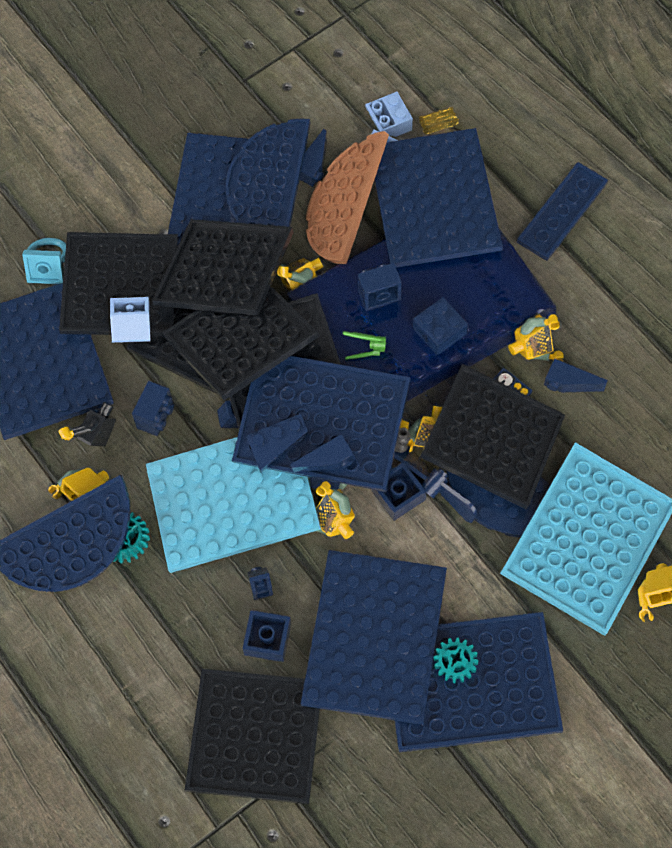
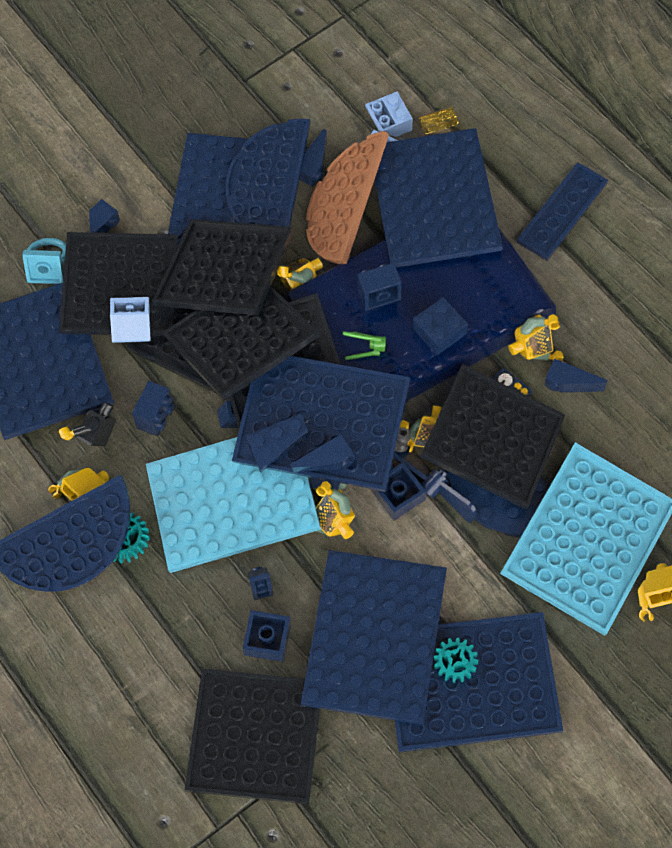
(103, 217): none -> dark blue slope

